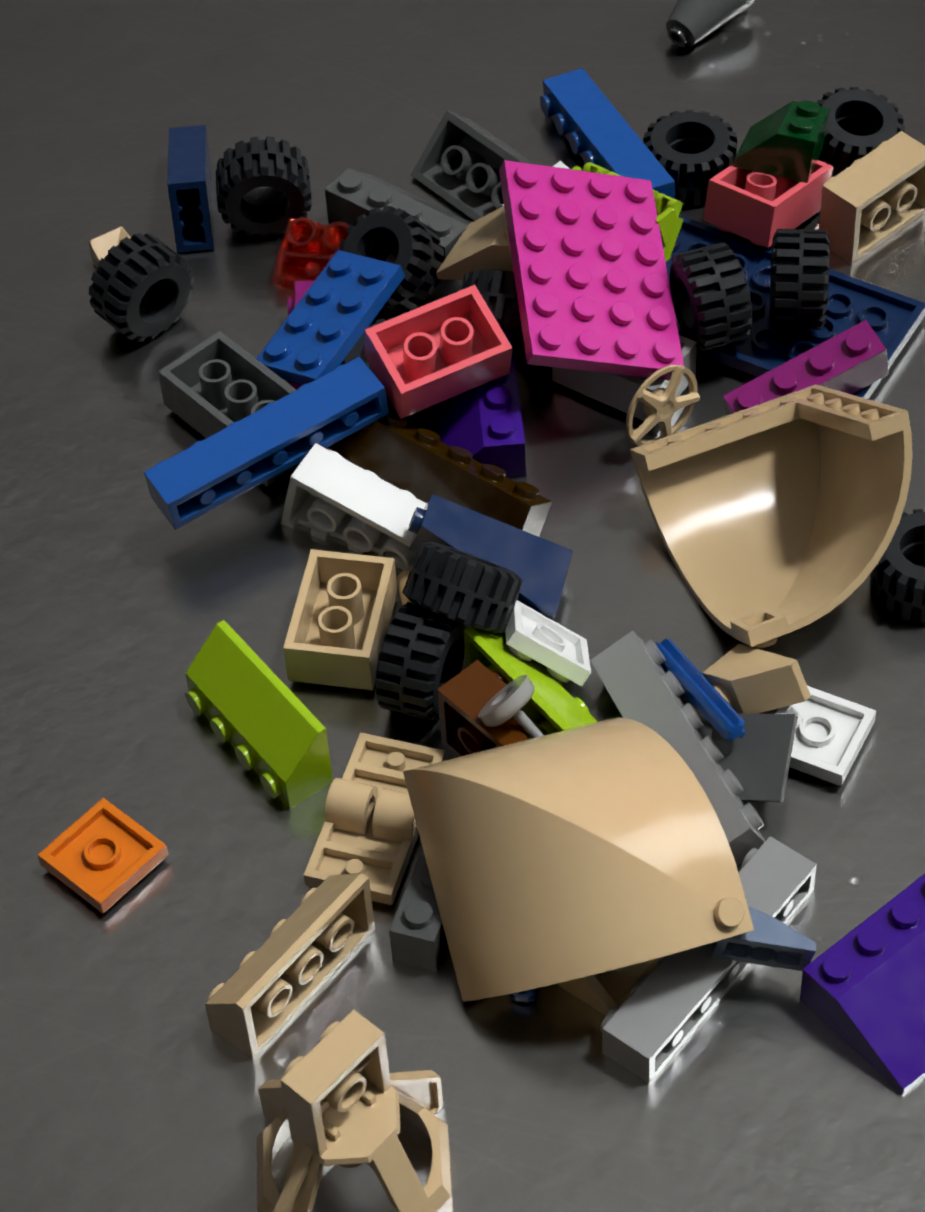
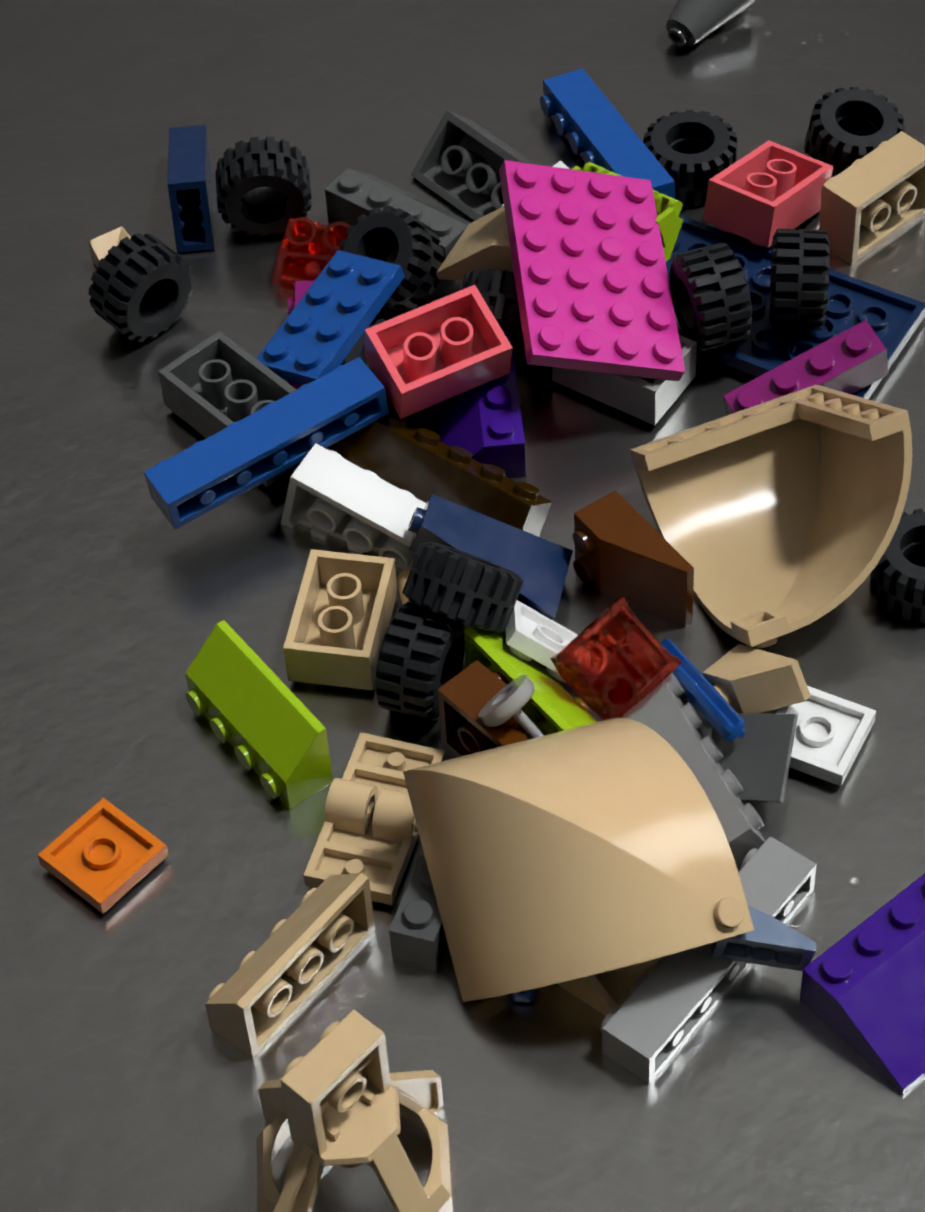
(614, 662): none -> clear red slope
(630, 559): none -> reddish brown slope
(662, 404): tan wheel -> none
(786, 141): dark green slope -> none

